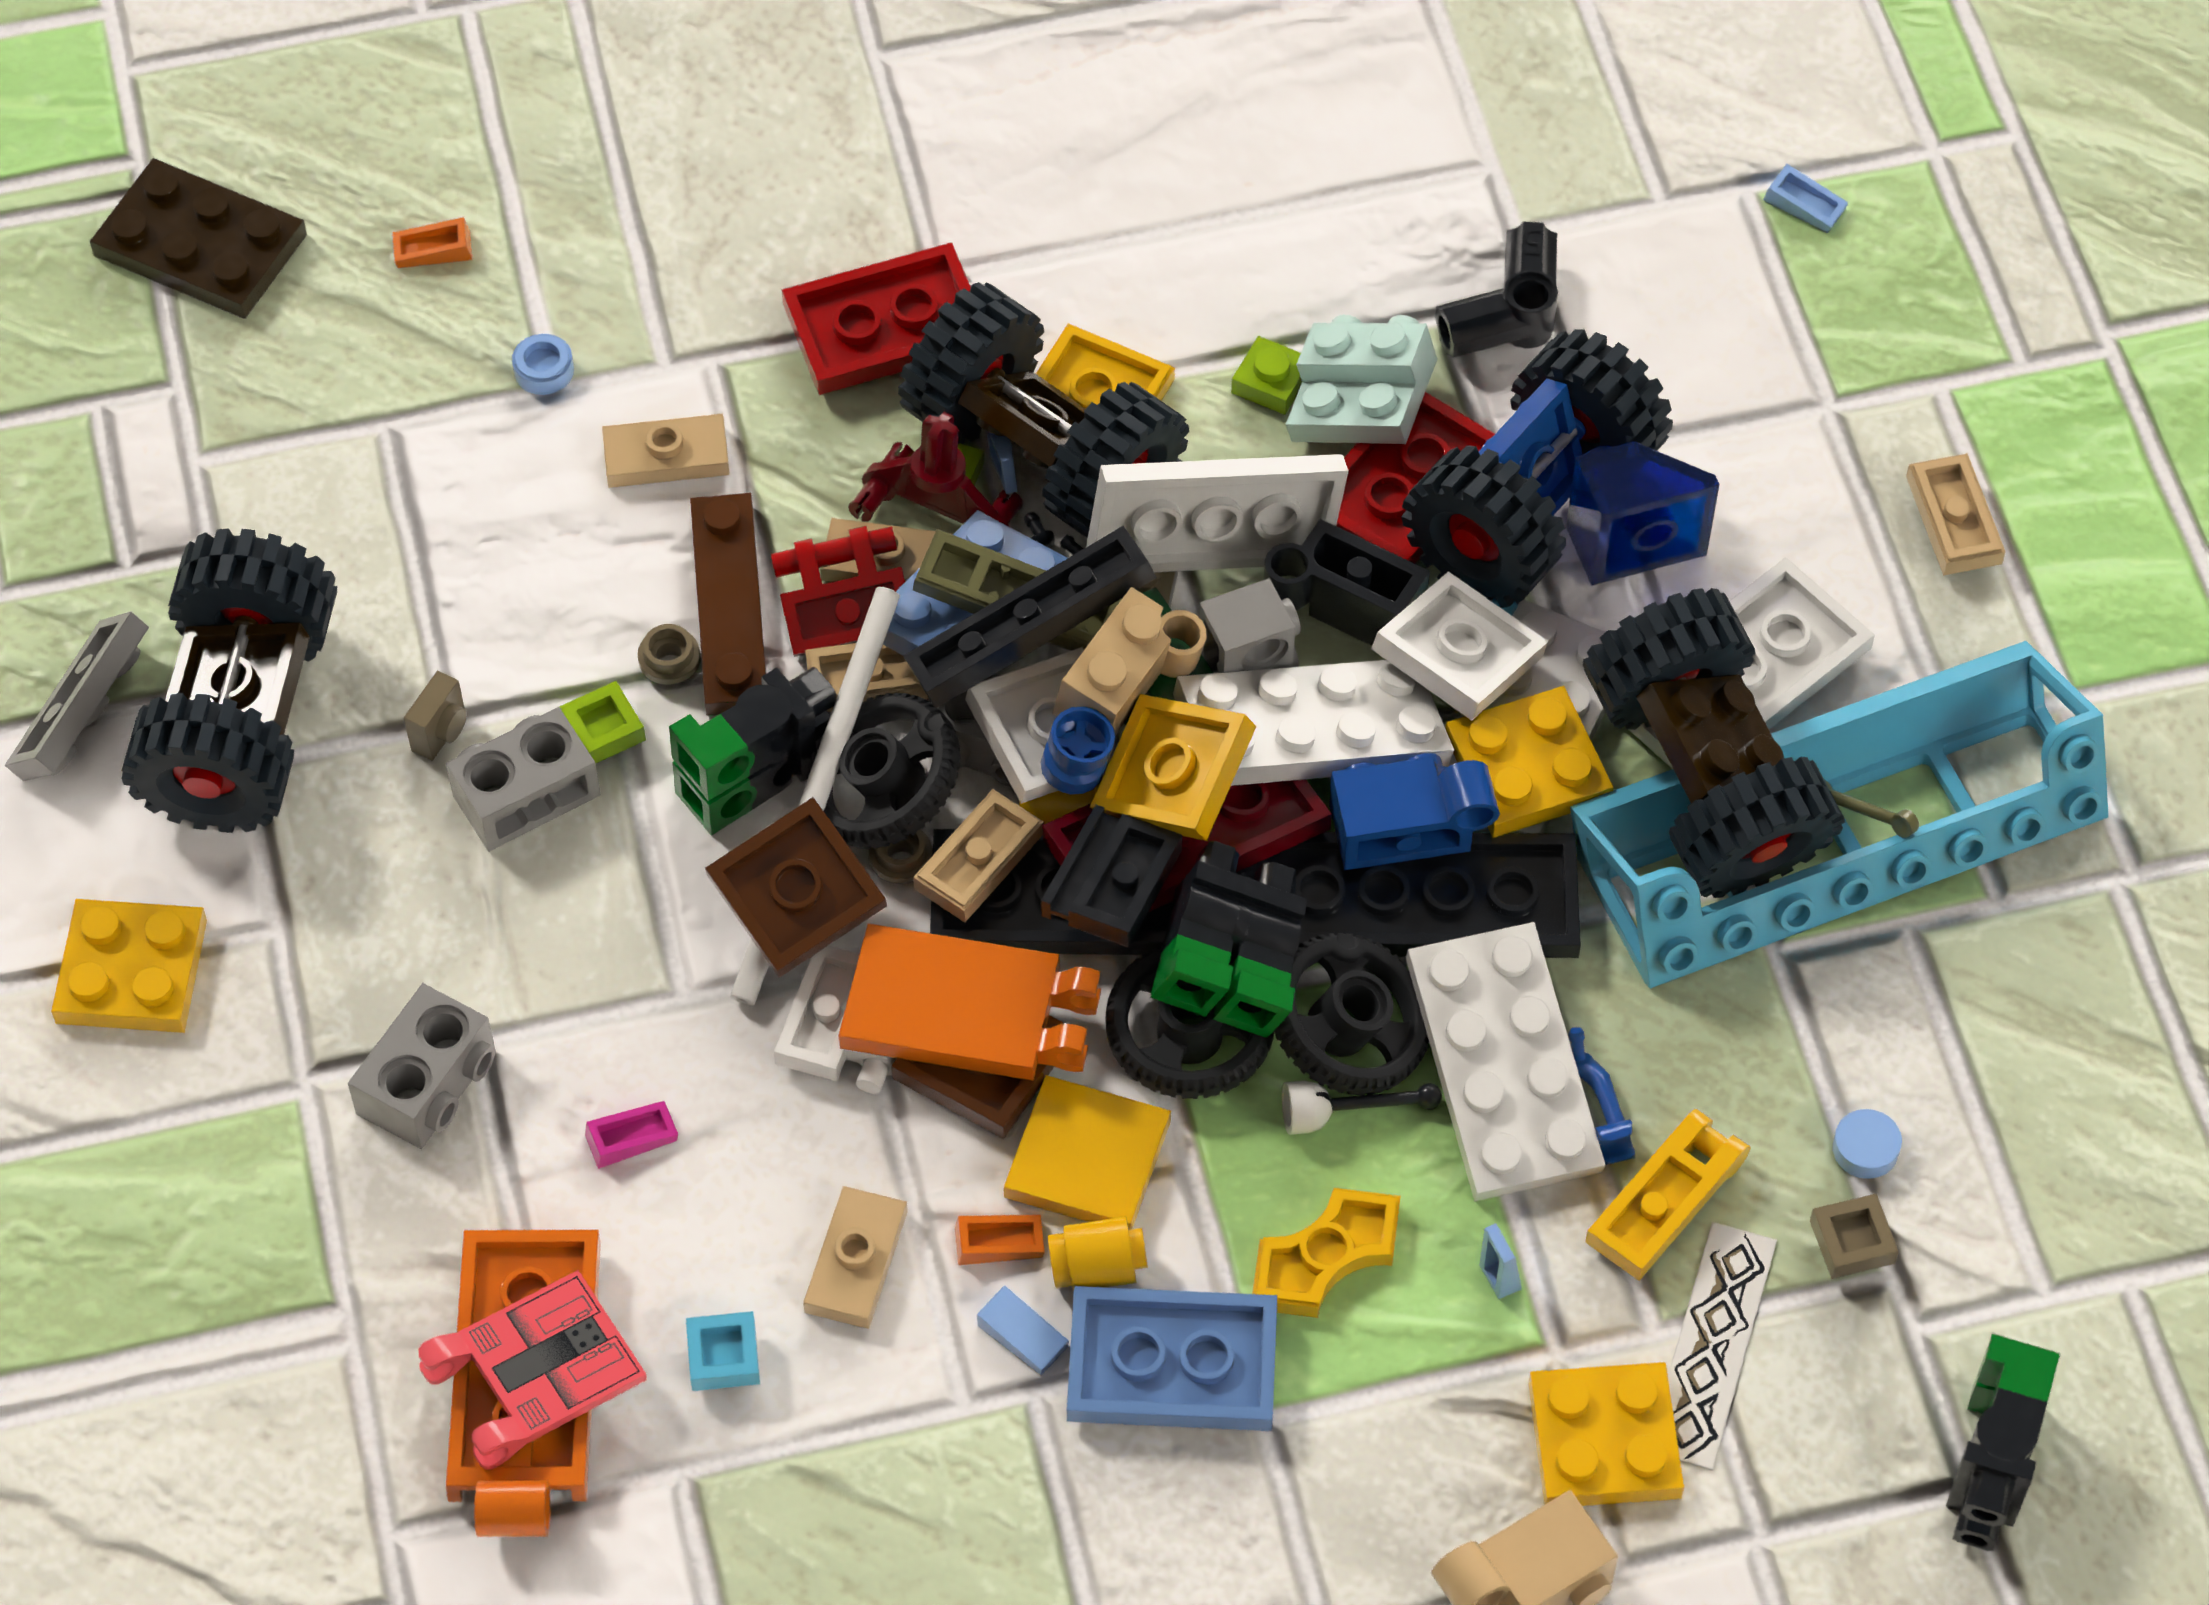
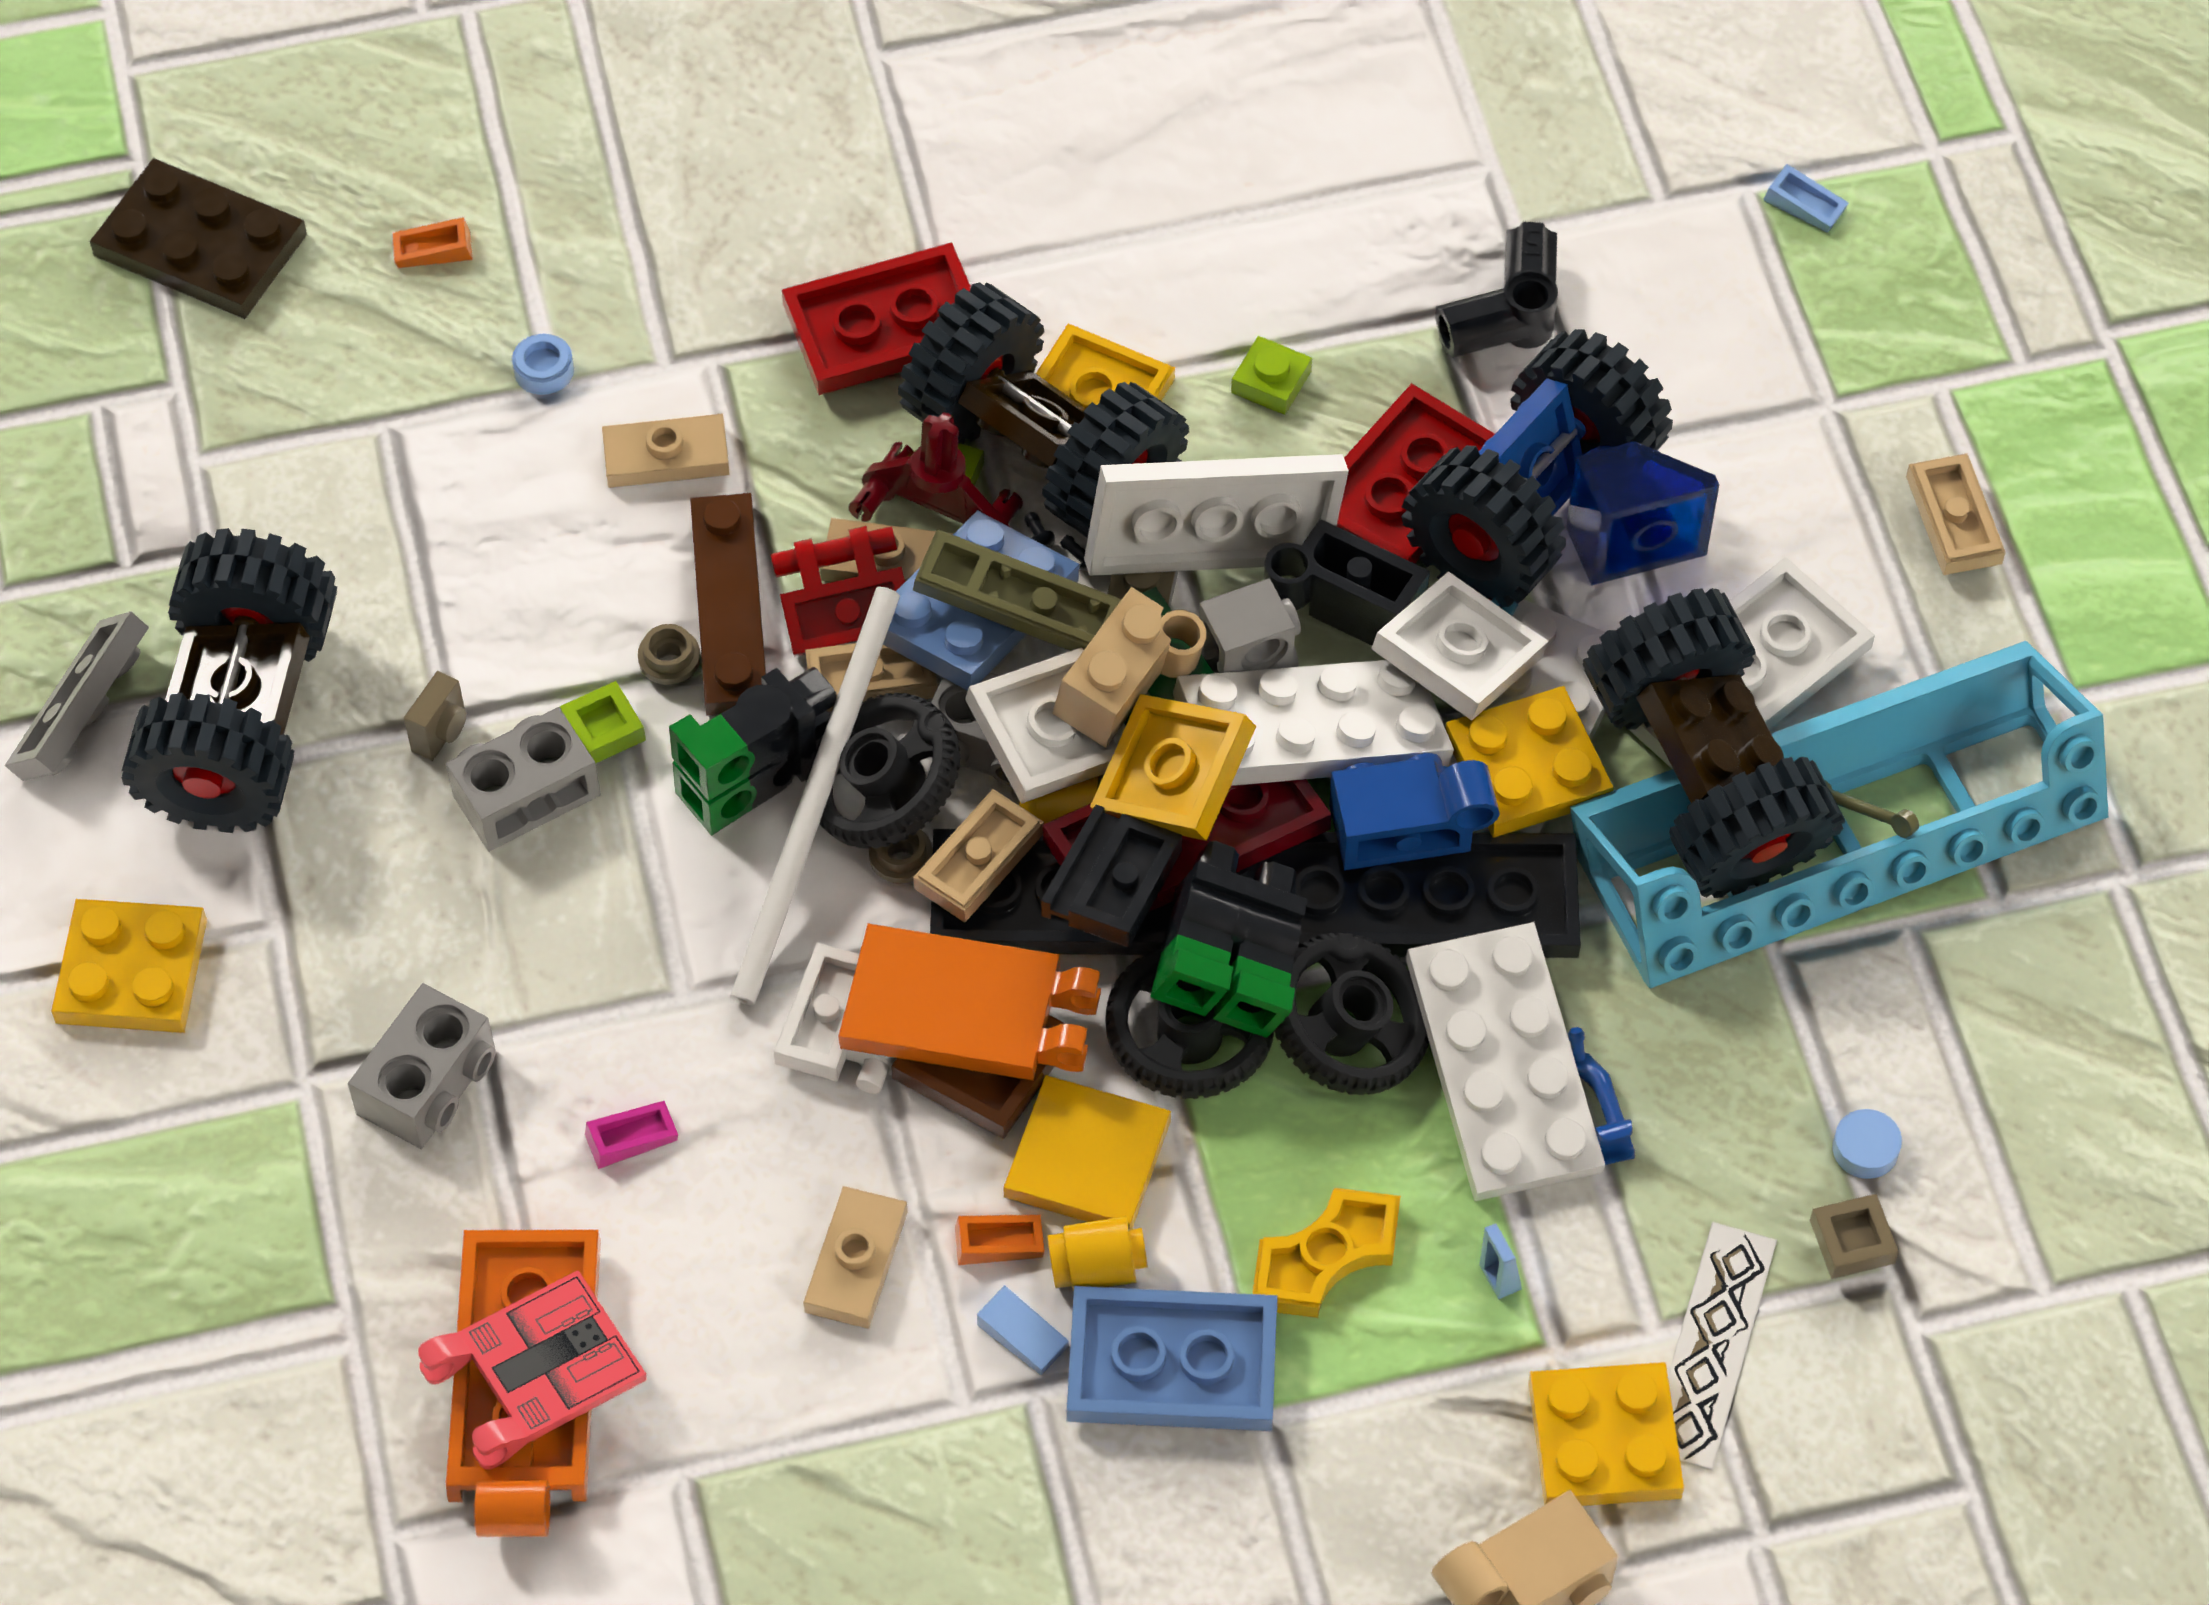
(722, 1351): medium azure plate -> none
(796, 887): reddish brown plate -> none
(1003, 460): light blue piece -> none
(1029, 616): black plate -> none
(1077, 750): blue wheel -> none
(1309, 1106): hinge -> none
(1361, 381): light aqua plate -> none
(1666, 1195): yellow plate -> none
(1996, 1464): black hips -> none

